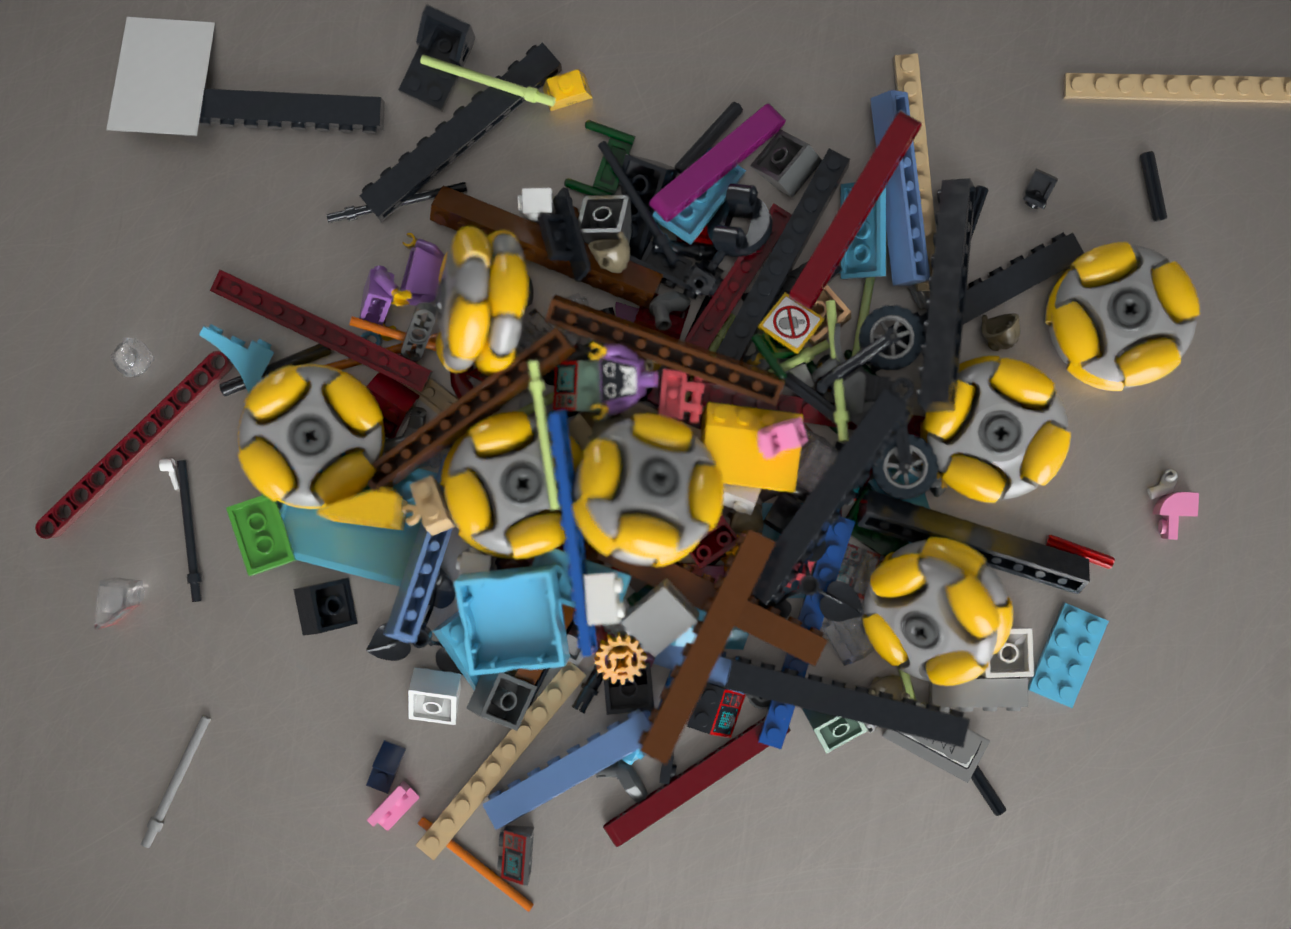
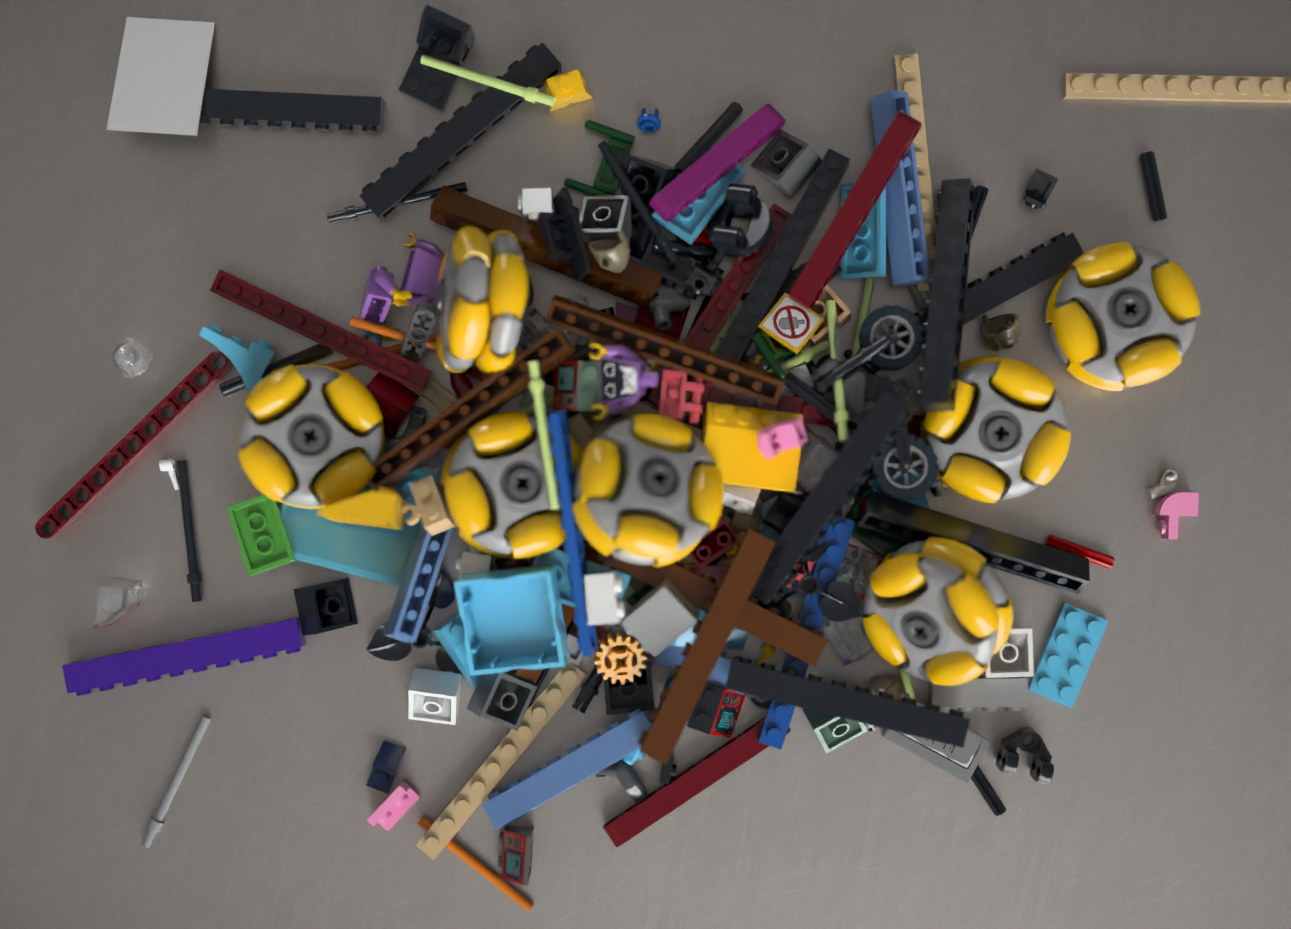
(183, 655): none -> dark purple brick
(649, 122): none -> blue plate
(769, 651): none -> yellow hand
(1008, 759): none -> black piece

